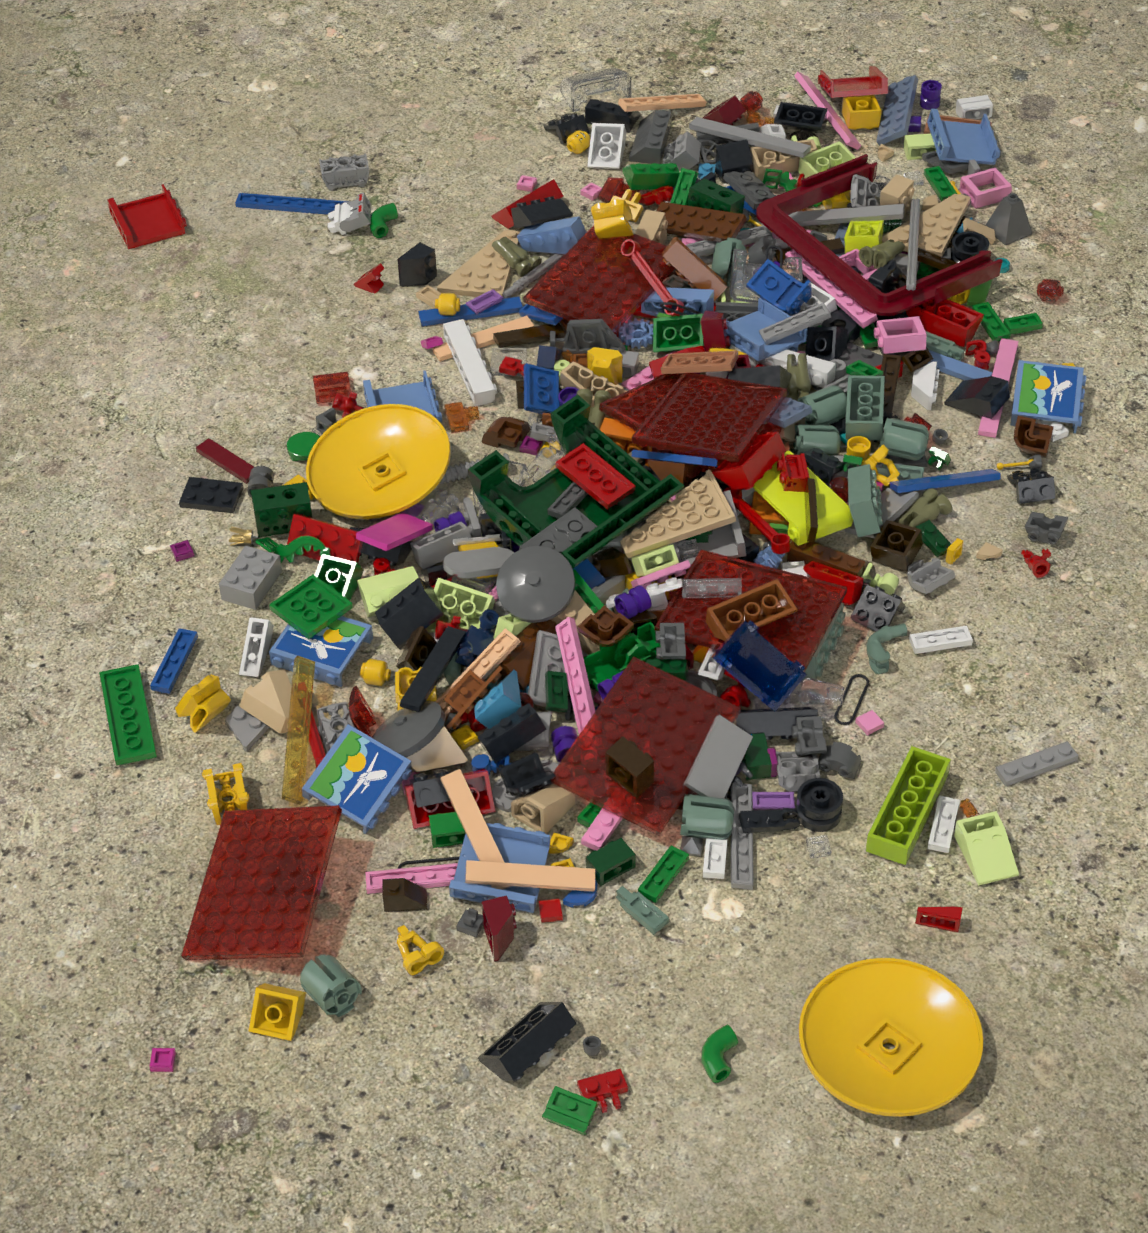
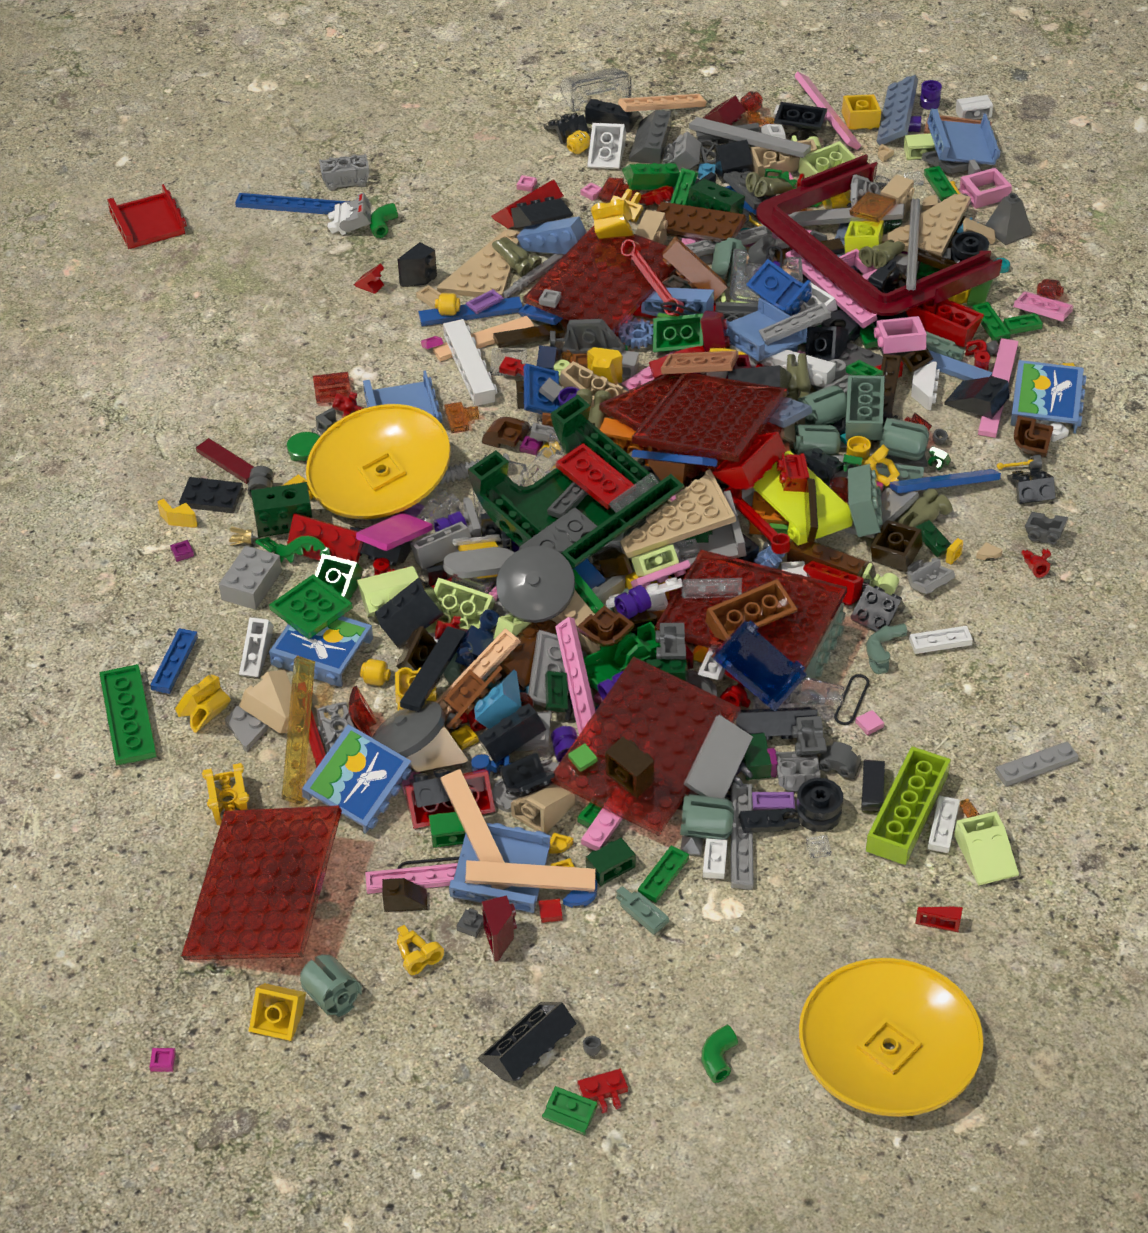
(179, 516): none -> yellow slope
(550, 298): none -> light grey tile
(550, 389): none -> light grey tile
(582, 757): none -> bright green tile
(633, 492): none -> clear tile
(766, 186): none -> olive piece
(872, 207): none -> clear orange tile
(873, 84): red panel -> none
(873, 785): none -> black beam
(1043, 306): none -> bright pink tile

